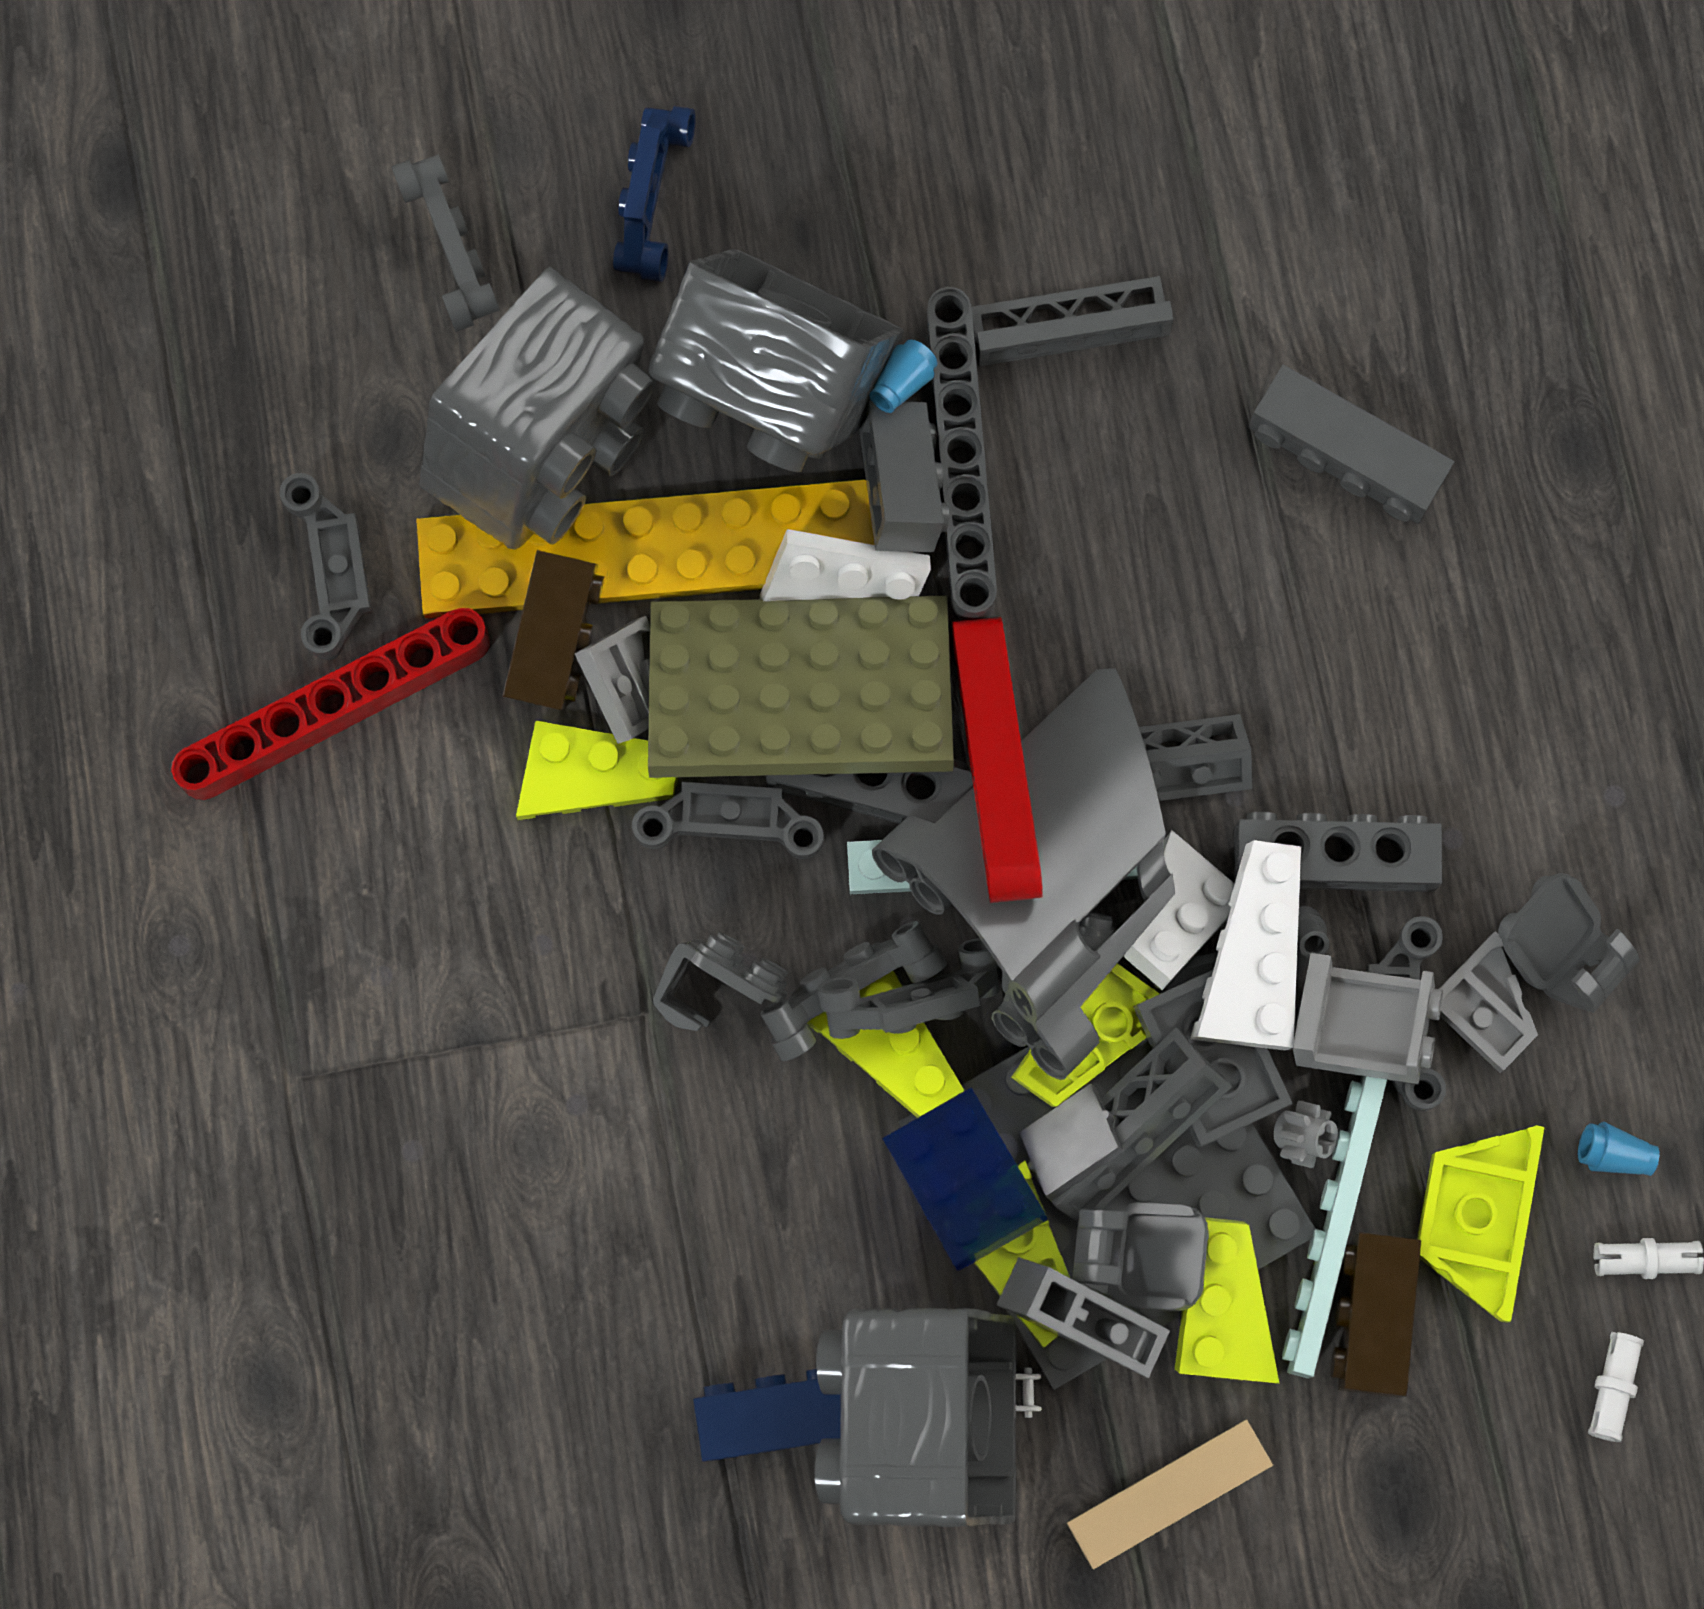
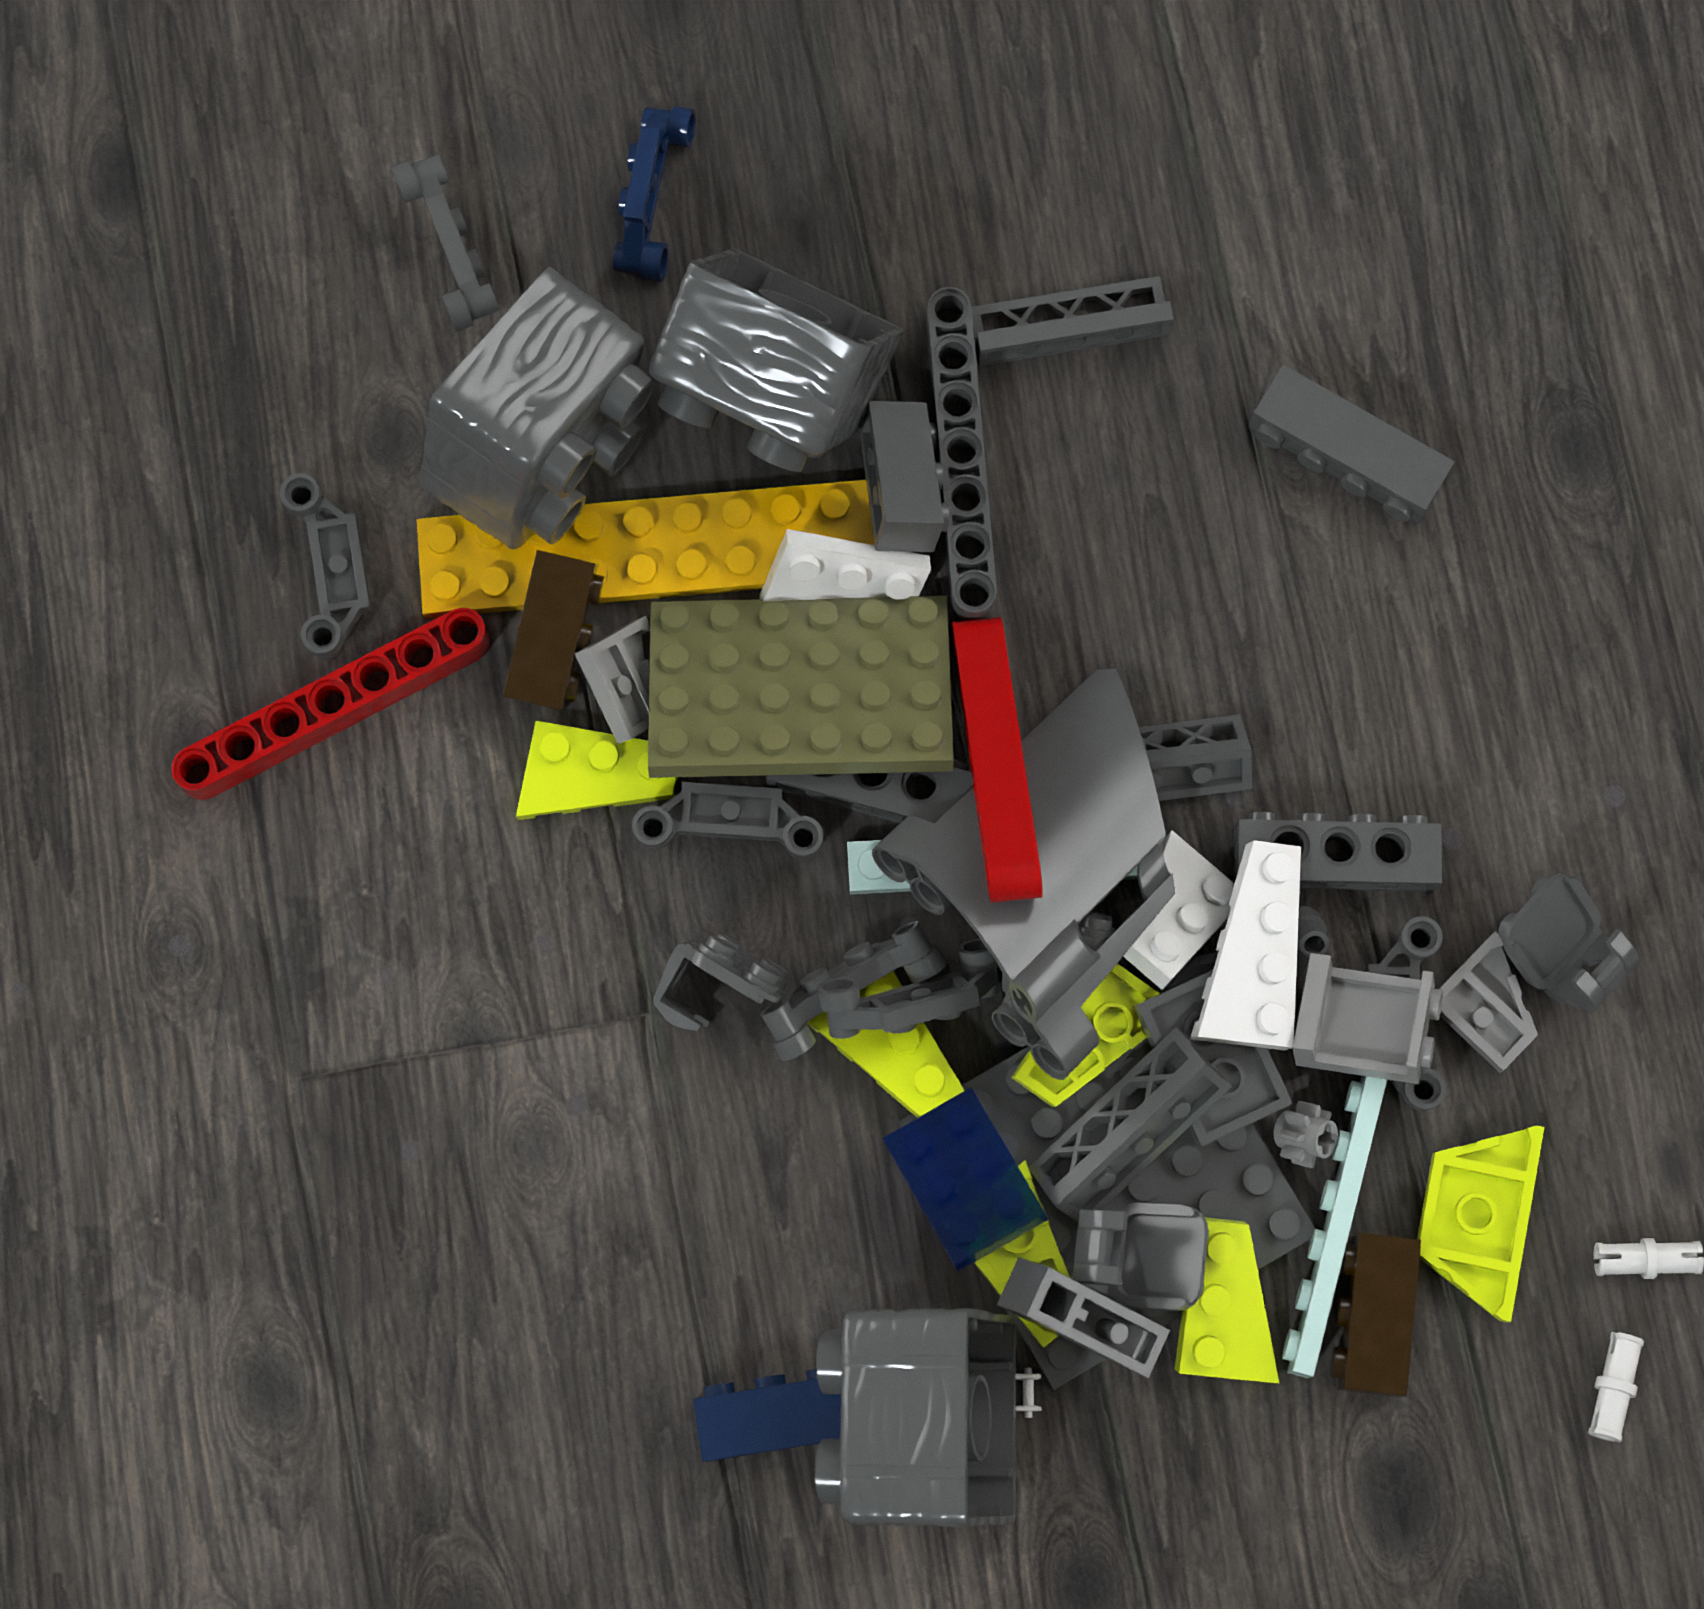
(903, 375): dark azure cone -> none
(1071, 1141): flat silver piece -> none
(1169, 1494): tan tile -> none
(1616, 1151): dark azure cone -> none

